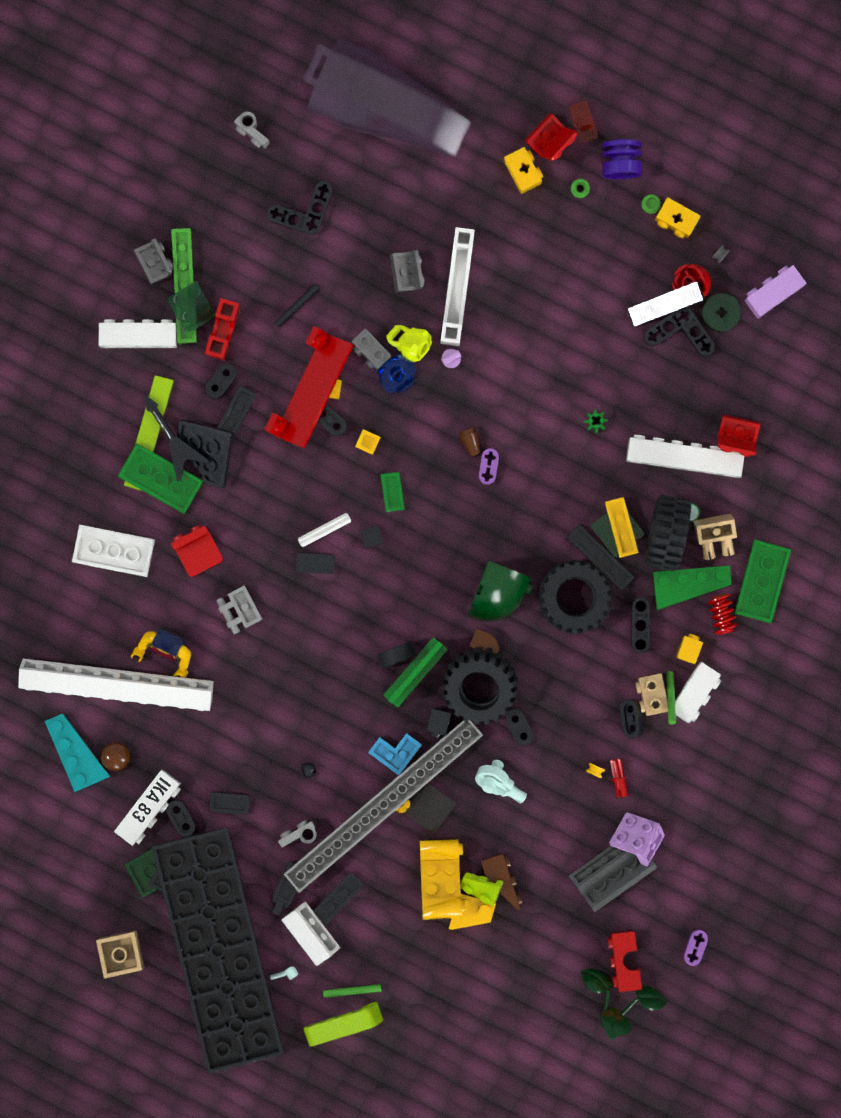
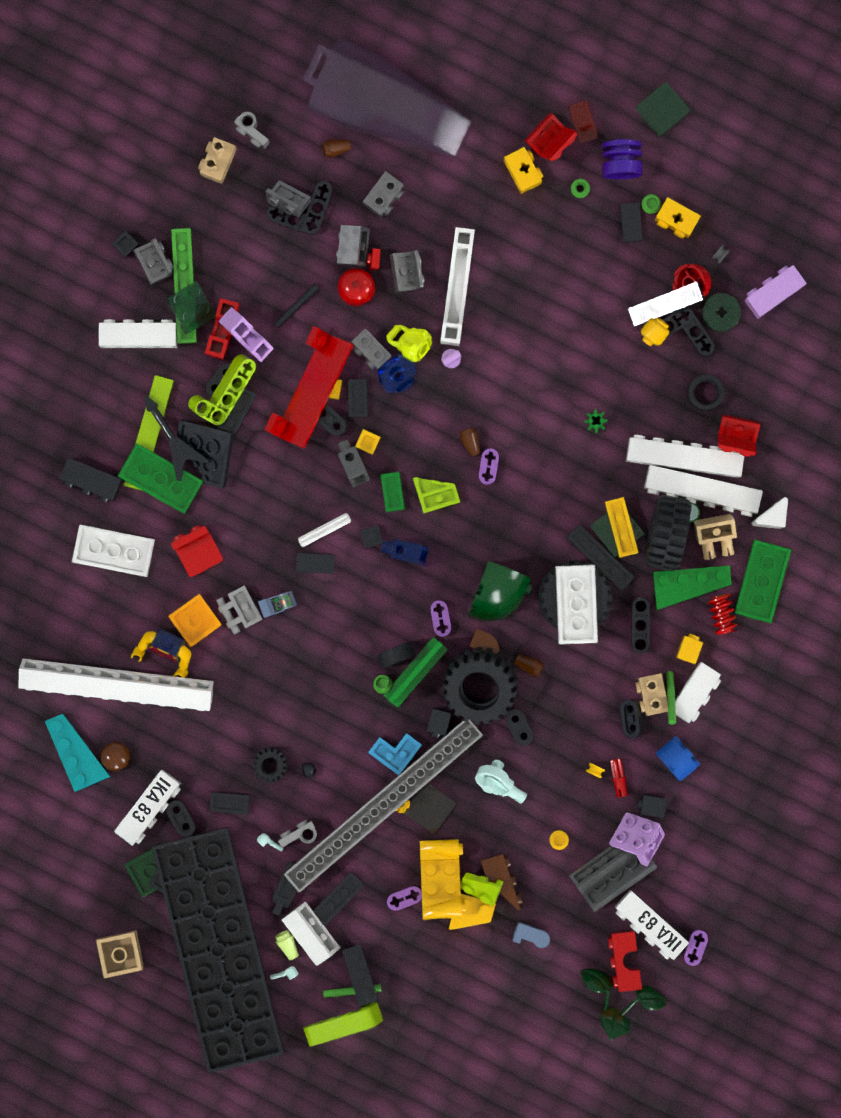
(90, 480): none -> black brick
(125, 244): none -> black plate
(195, 620): none -> light orange plate
(217, 160): none -> tan brick
(225, 388): none -> lime beam
(245, 334): none -> lavender arch
(258, 765): none -> black tyre
(263, 839): none -> light aqua hand
(277, 604): none -> leg
(287, 944): none -> yellowish green cone
(288, 198): none -> flat silver bracket
(335, 147): none -> reddish brown cone
(353, 245): none -> flat silver brick
(354, 469): none -> dark grey torso
(356, 287): none -> red cylinder
(357, 398): none -> black tile
(360, 975): none -> black brick
(373, 259): none -> red plate
(382, 684): none -> bright green plate
(384, 194): none -> flat silver brick
(406, 902): none -> medium lavender beam
(412, 553): none -> clear blue torso
(435, 494): none -> lime wing
(445, 616): none -> medium lavender beam
(530, 665): none -> reddish brown cone
(532, 934): none -> sand blue leg
(559, 840): none -> yellow plate
(576, 604): none -> white tile
(631, 222): none -> black tile
(651, 806): none -> black brick
(651, 924): none -> white brick
(655, 331): none -> yellow head
(662, 109): none -> clear green piece
(678, 758): none -> blue brick
(703, 378): none -> black tyre
(704, 490): none -> white brick
(773, 517): none -> white slope

